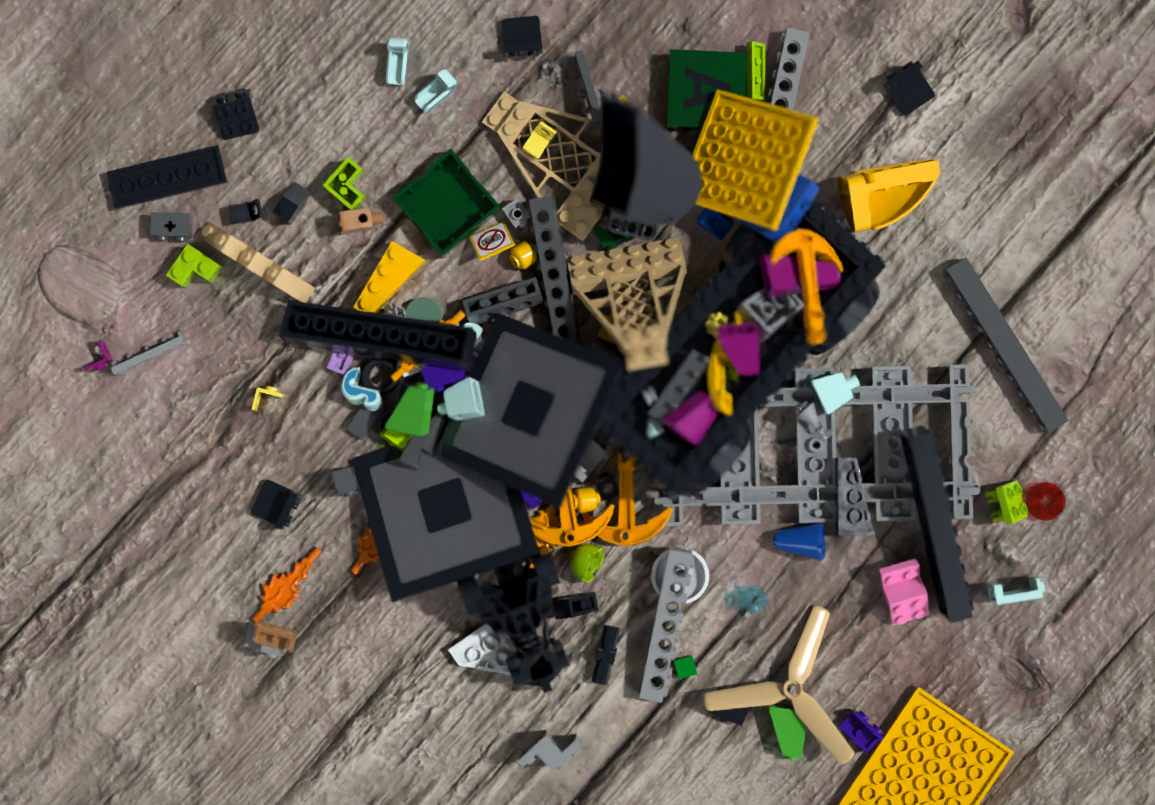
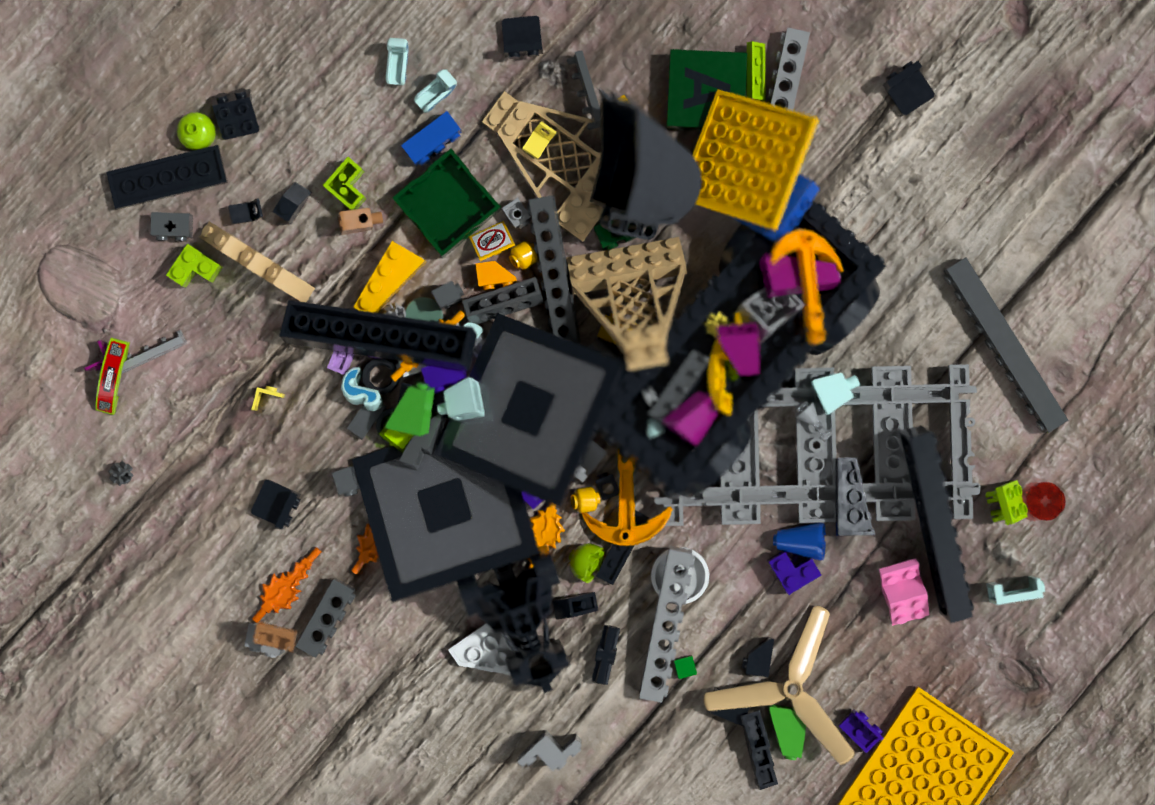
(110, 376): none -> slope
(120, 473): none -> dark grey gear
(196, 131): none -> lime cylinder
(307, 642): none -> dark grey brick
(432, 139): none -> blue brick
(448, 295): none -> dark grey brick
(492, 274): none -> light orange slope
(569, 525): light orange piece -> none
(618, 555): none -> black plate
(714, 223): blue slope -> none
(746, 599): clear light blue brick -> none
(758, 749): none -> black slope
(759, 659): none -> black slope
(792, 576): none -> dark purple brick
(885, 193): yellow panel -> none

